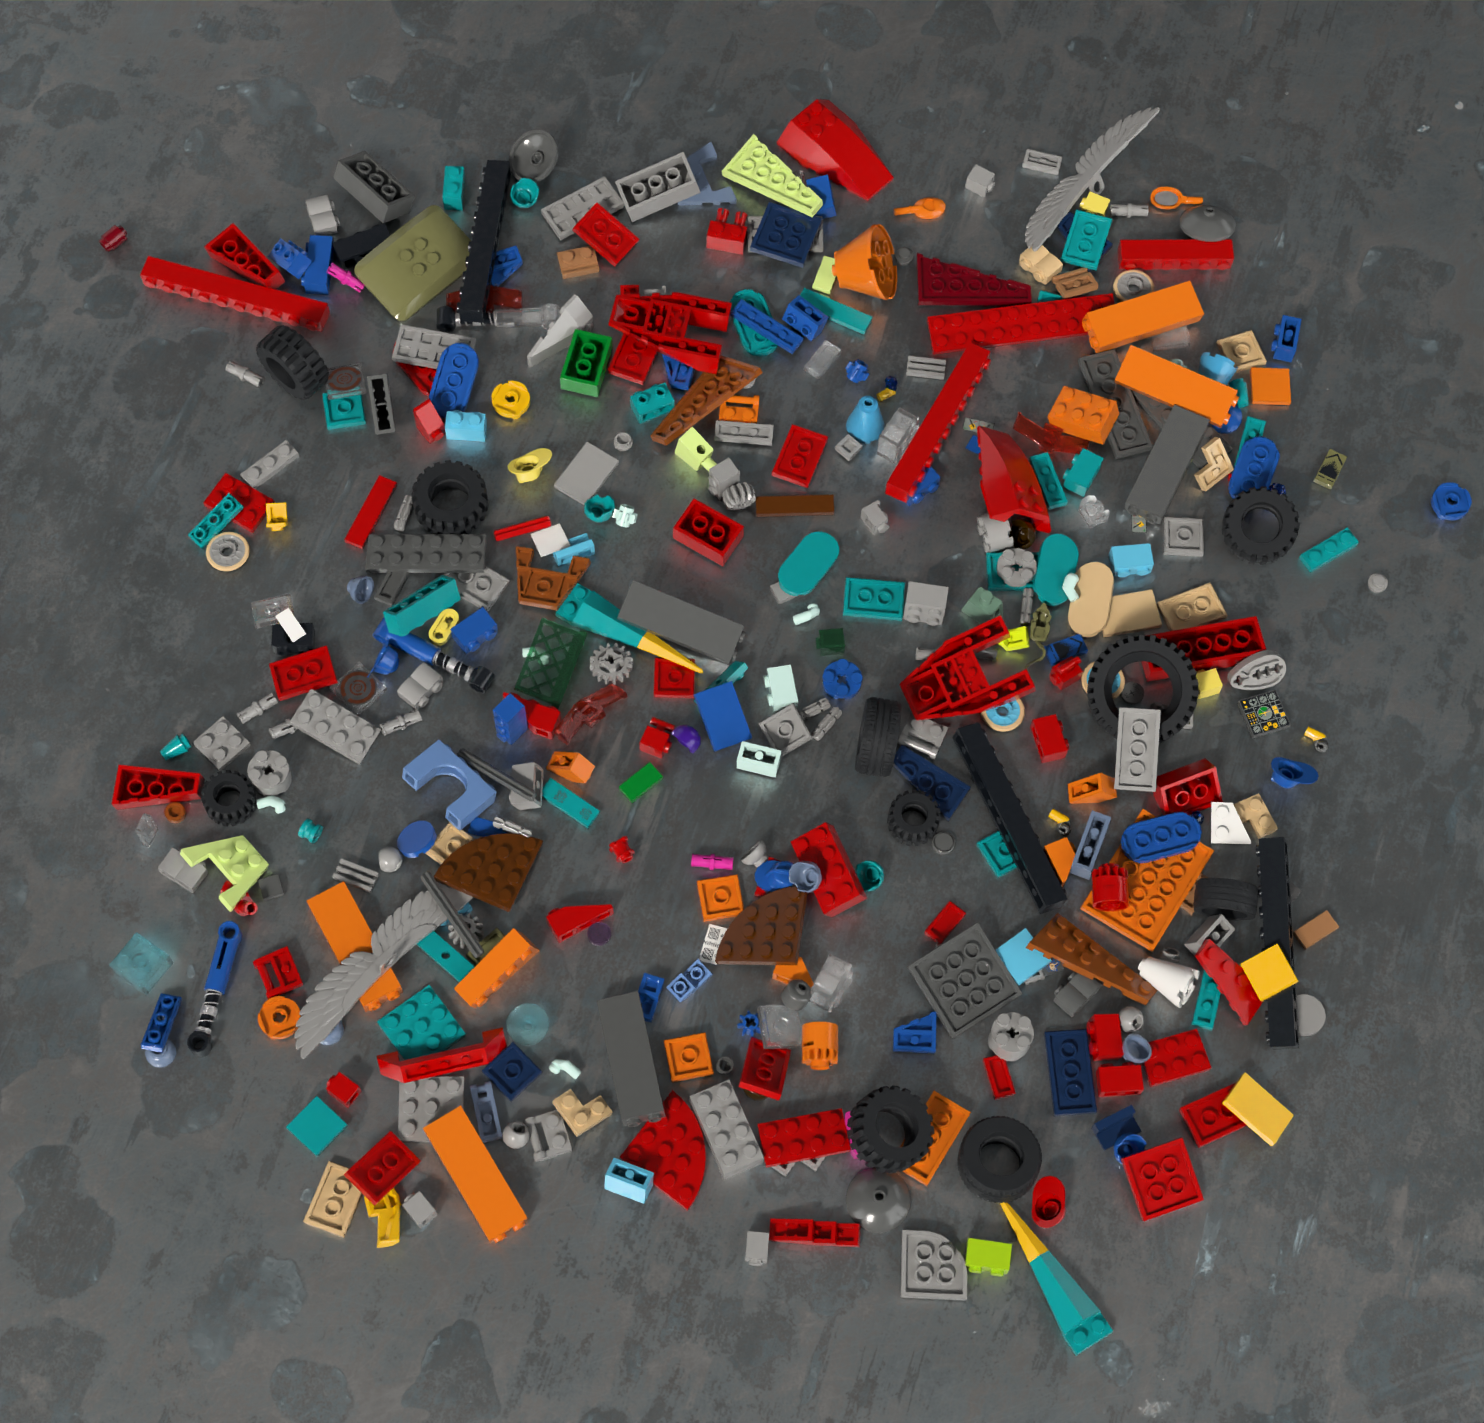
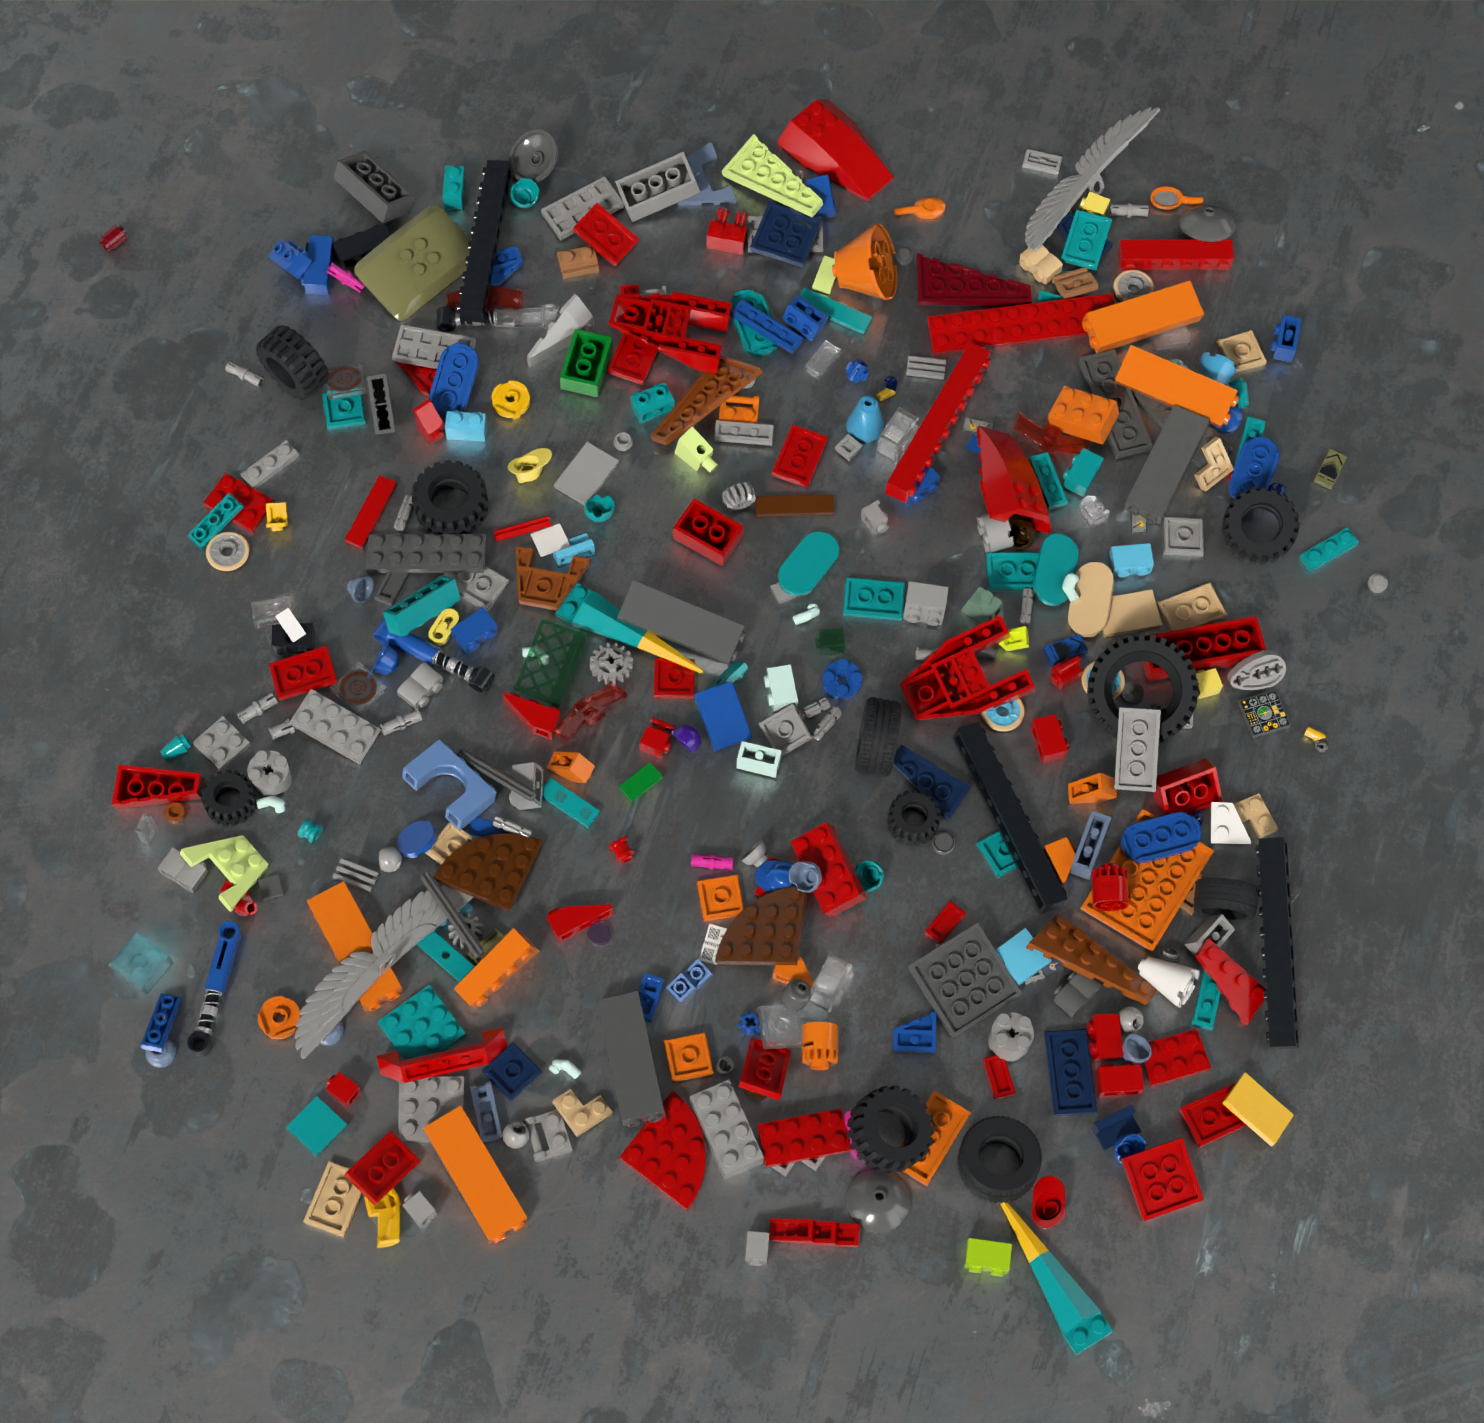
(235, 294): red brick -> none
(243, 257): red wedge -> none
(284, 969): red plate -> none
(321, 215): light grey brick -> none
(510, 719): blue brick -> none
(527, 1014): clear light blue dish -> none
(625, 515): light aqua gear -> none
(629, 1180): medium azure brick -> none
(678, 374): blue wing -> none
(722, 477): light grey brick -> none
(926, 731): light grey plate -> none
(931, 1267): light grey plate -> none
(980, 181): light grey brick -> none
(1022, 558): light grey plate -> none
(1040, 629): olive animal -> none
(1062, 820): arm -> none
(1269, 972): yellow tile -> none
(1270, 386): orange tile -> none
(1291, 773): blue piece -> none
(1310, 1015): light grey tile -> none
(1315, 930): medium nougat tile -> none
(1443, 508): blue plate -> none

